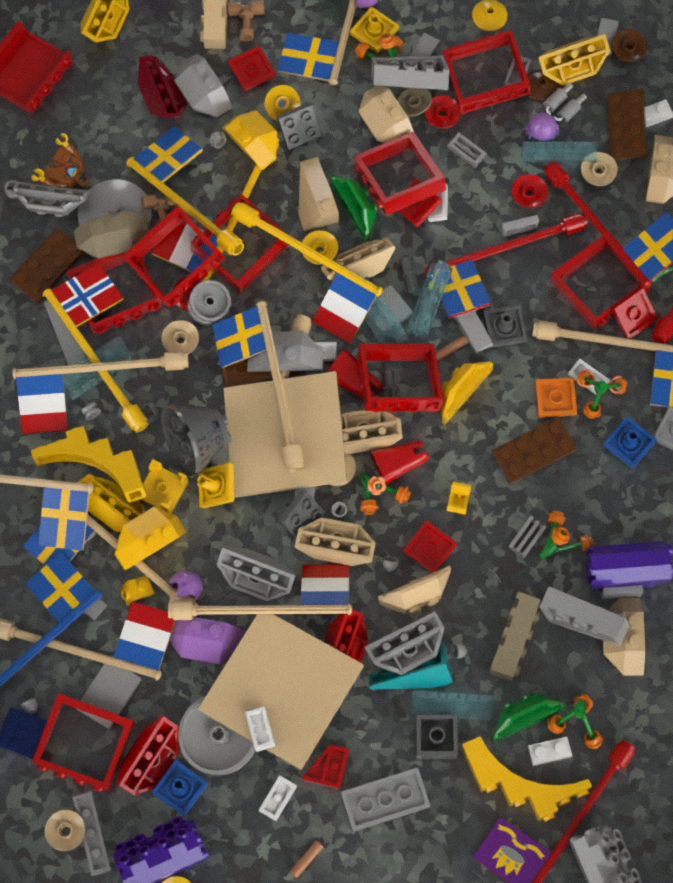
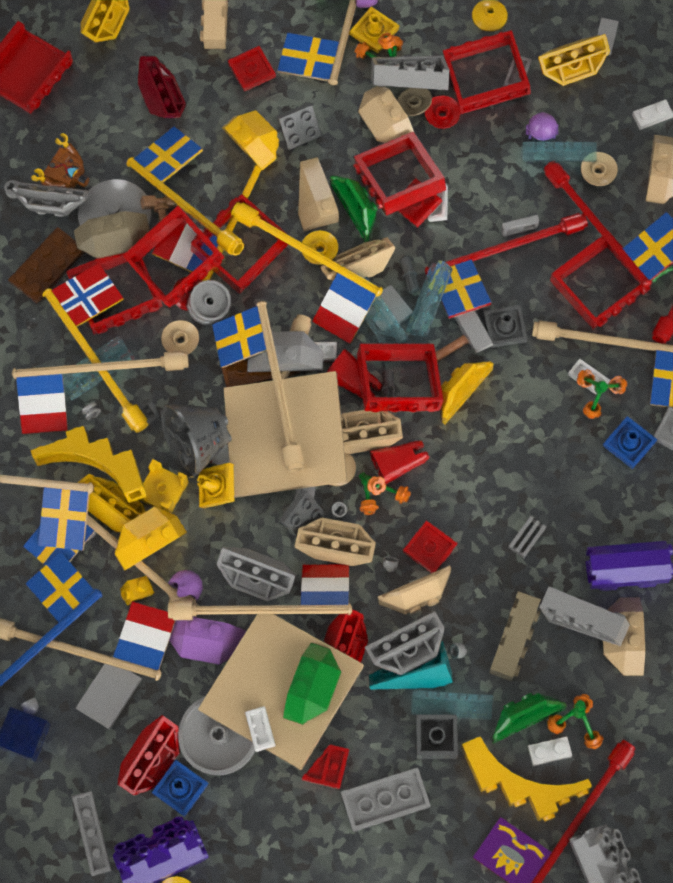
(56, 825): tan dish -> none
(70, 347): light grey tile -> none
(80, 778): red window -> none
(95, 609): light grey tile -> none
(202, 87): light grey wedge -> none
(217, 139): light grey plate -> none
(246, 13): medium nougat bar -> none
(277, 798): white plate -> none
(278, 93): yellow dish -> none
(306, 859): nougat piece -> none
(312, 685): none -> green wedge
(426, 46): light grey tile -> none
(459, 498): yellow bracket -> none
(474, 163): light grey tile -> none
(532, 184): red dish -> none
(534, 450): reddish brown plate -> none
(539, 91): reddish brown dish -> none
(556, 397): orange plate -> none
(558, 98): light grey piece -> none
(561, 536): orange plant -> none
(621, 591): light grey tile -> none
(627, 124): reddish brown plate -> none
(631, 39): reddish brown dish -> none
(634, 313): red plate -> none

